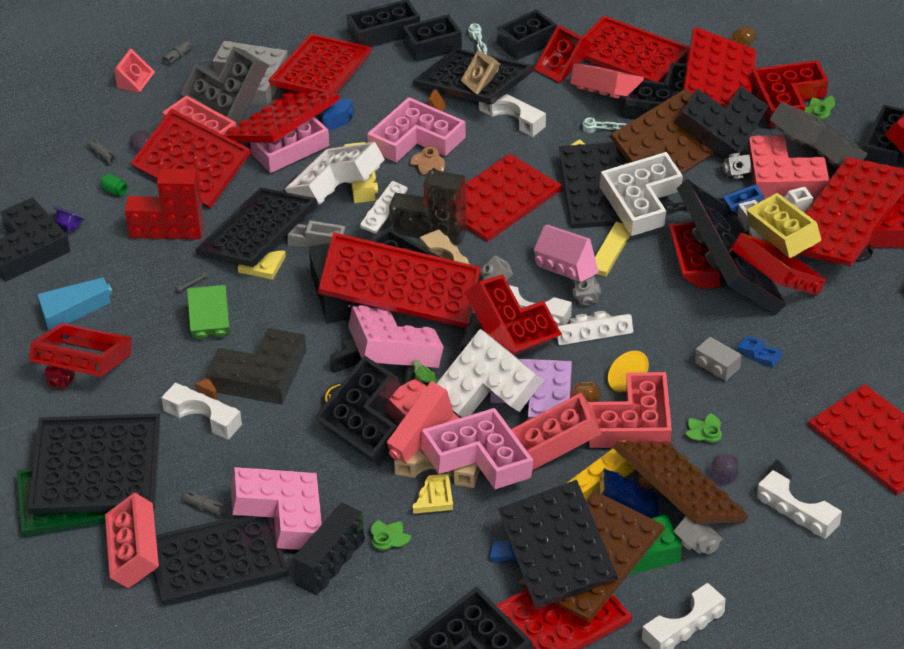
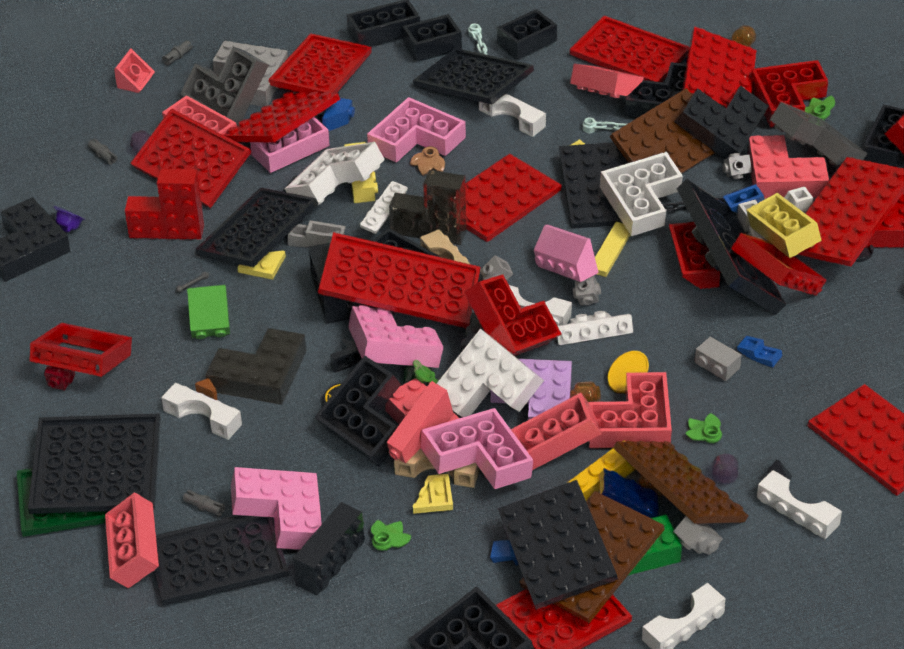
(73, 301): dark azure slope -> none
(114, 185): green brick -> none
(436, 101): dark orange slope -> none
(480, 72): tan slope -> none
(561, 53): red slope -> none

